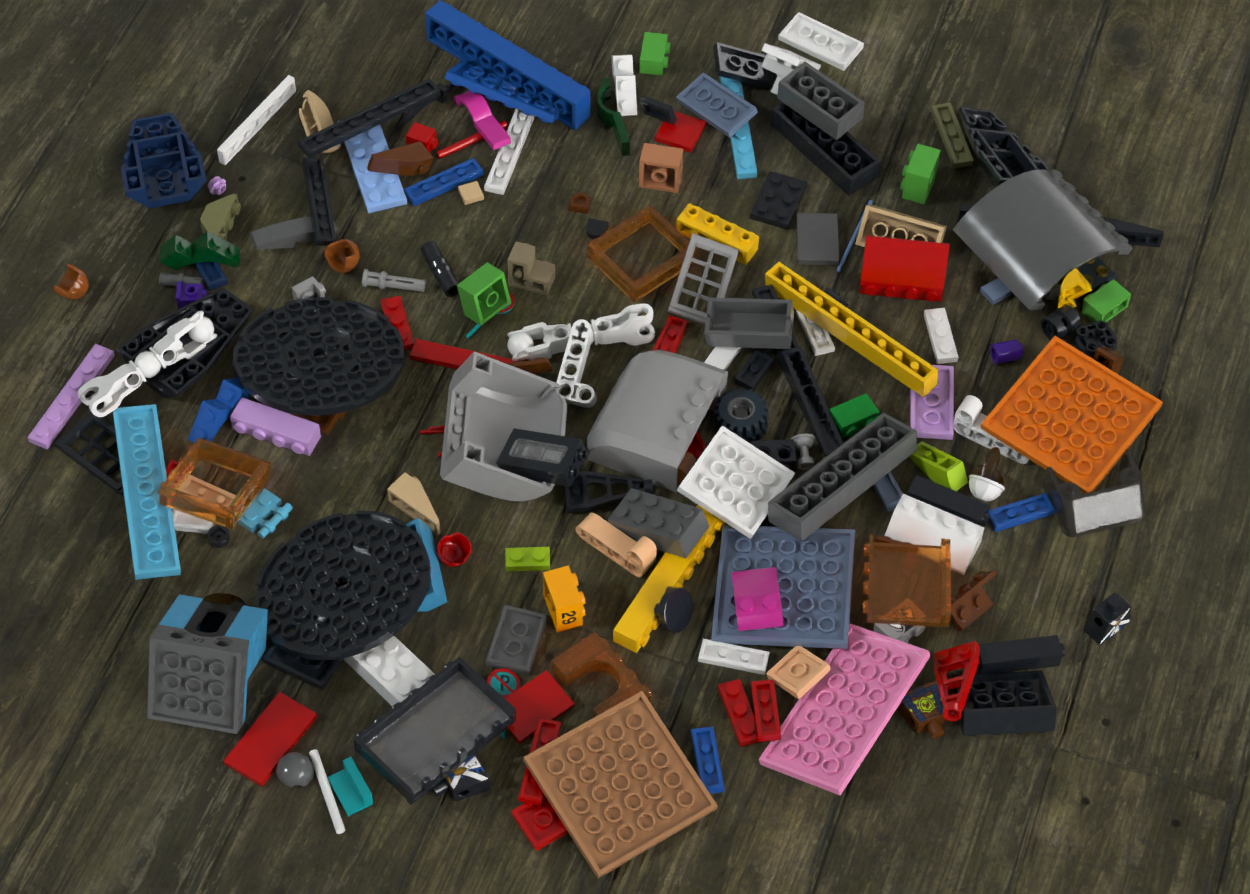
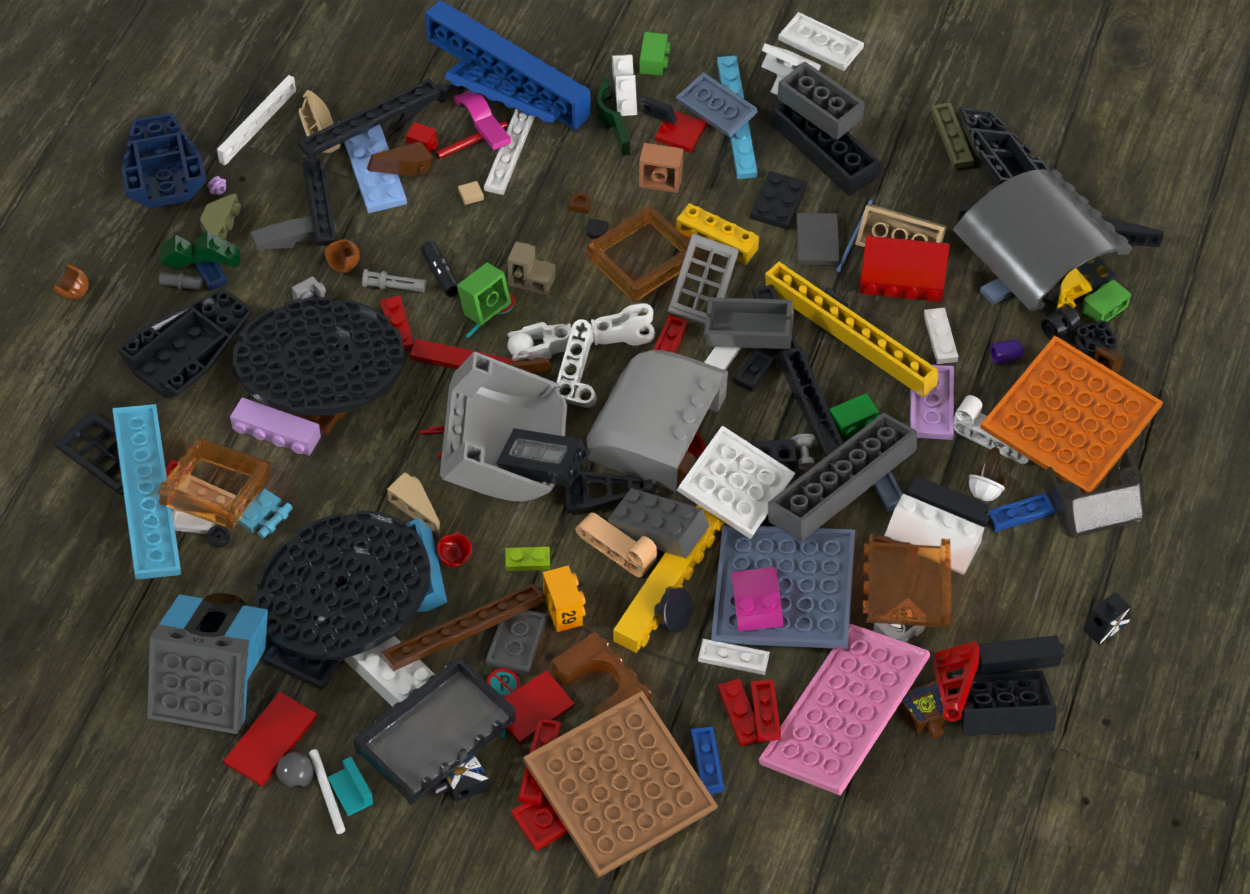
(68, 400): lavender plate -> none
(116, 386): white piece -> none
(189, 293): dark purple brick -> none
(216, 411): blue arch -> none
(443, 182): blue tile -> none
(462, 627): none -> reddish brown tile
(741, 65): black plate -> none
(742, 414): black wheel -> none
(798, 671): light nougat plate -> none
(817, 336): white tile -> none
(920, 173): bright green brick -> none
(940, 466): lime slope -> none
(971, 601): reddish brown bracket -> none

